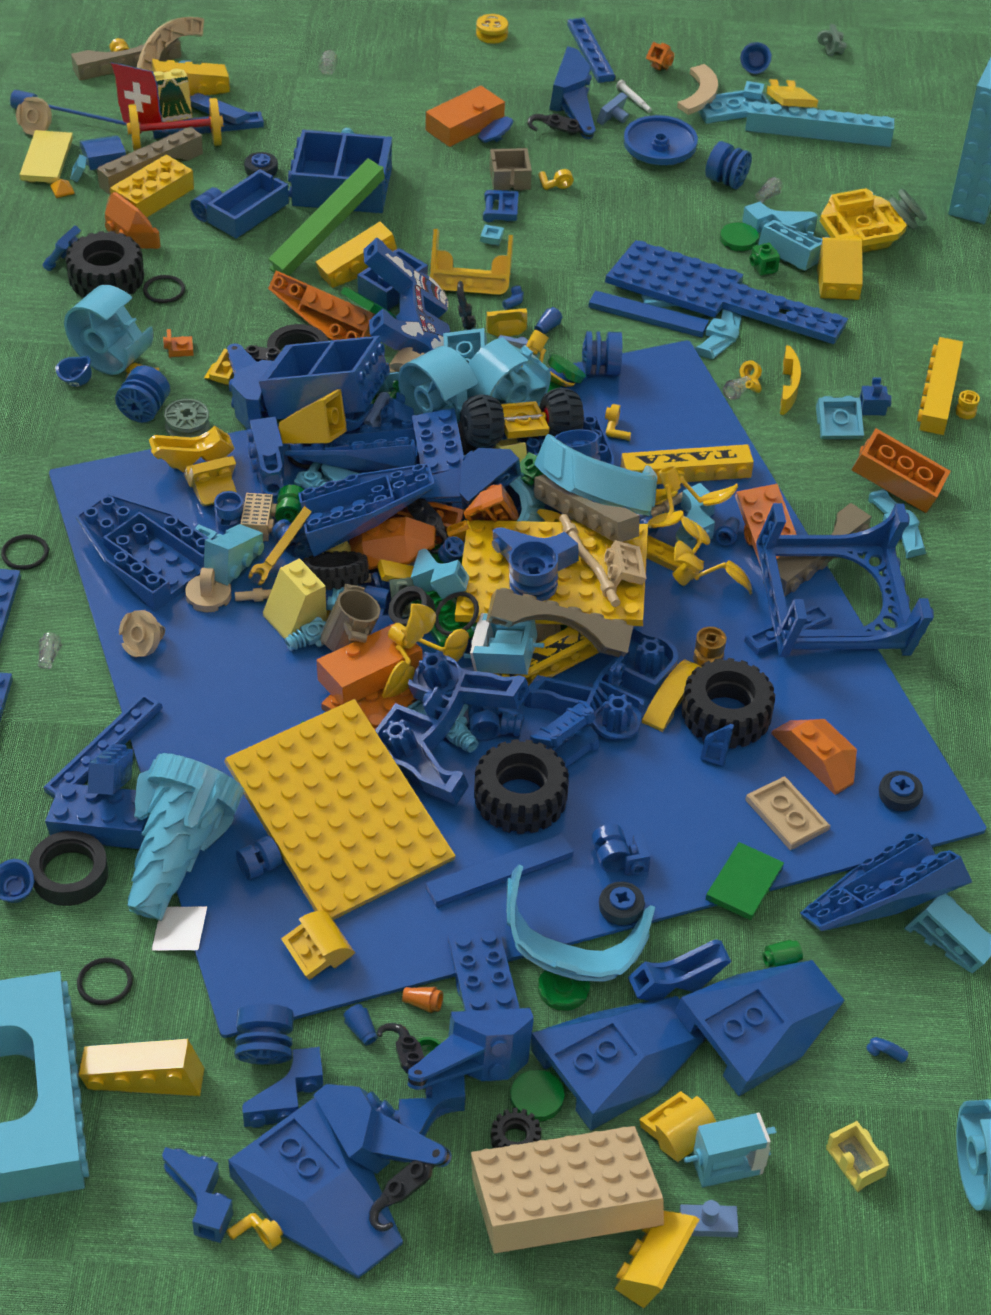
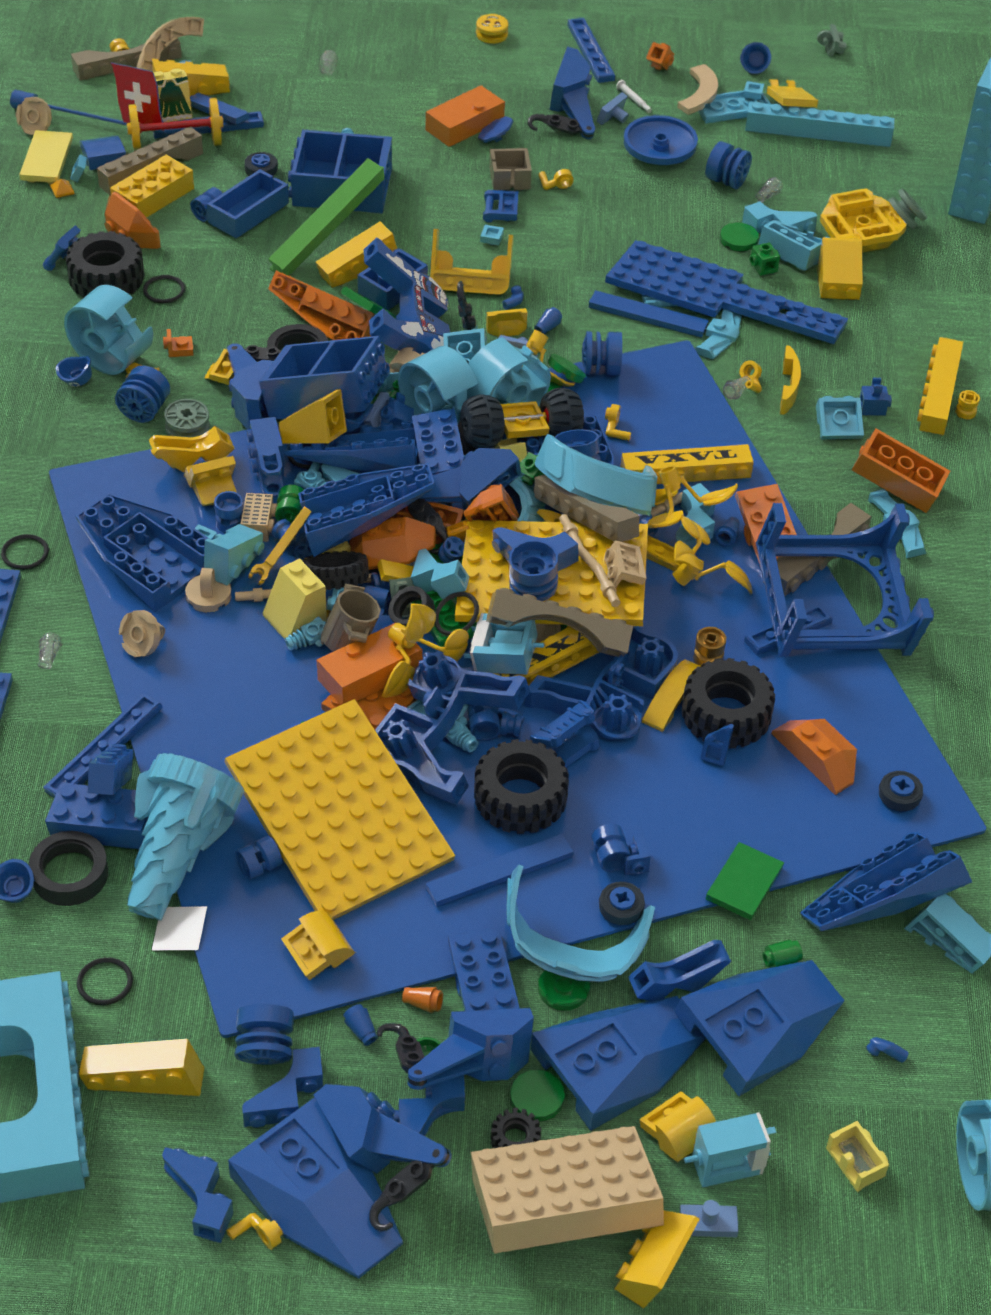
(787, 813): tan tile -> none

